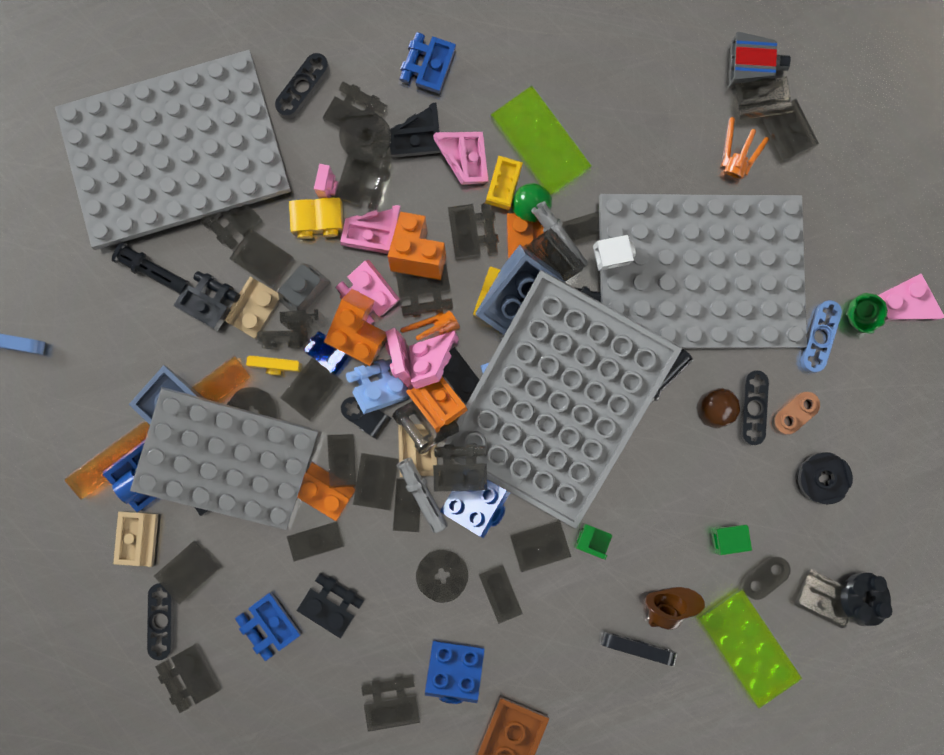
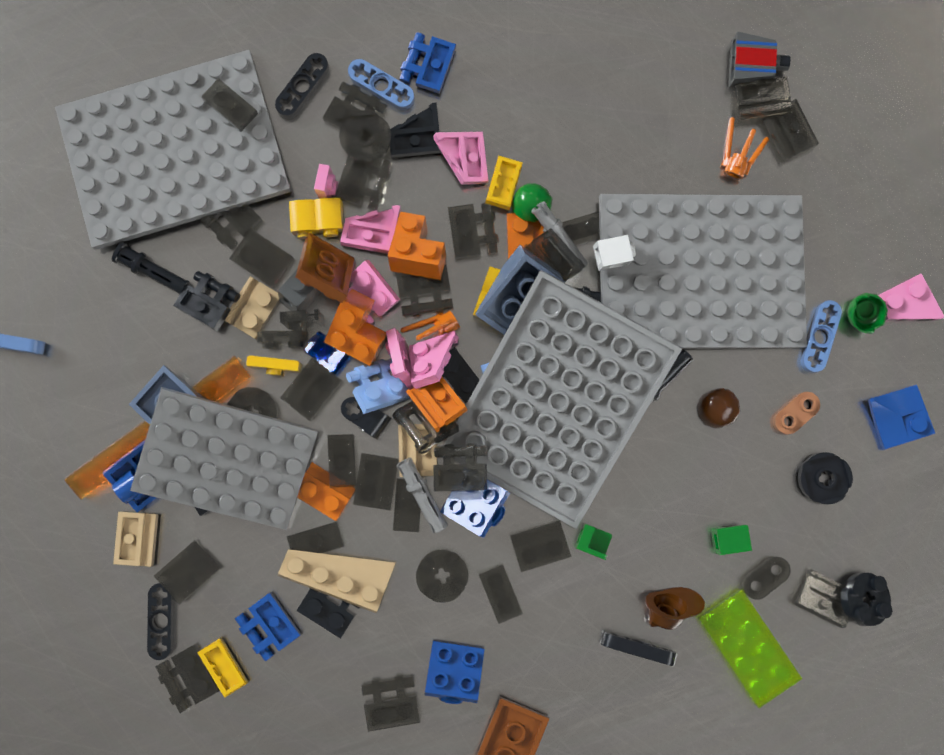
(223, 667): none -> yellow plate
(229, 105): none -> clear smoke plate
(325, 268): none -> dark orange plate
(342, 577): none -> tan wing
(362, 81): none -> medium blue beam
(540, 141): clear neon green plate -> none
(759, 427): black beam -> none
(900, 417): none -> blue plate

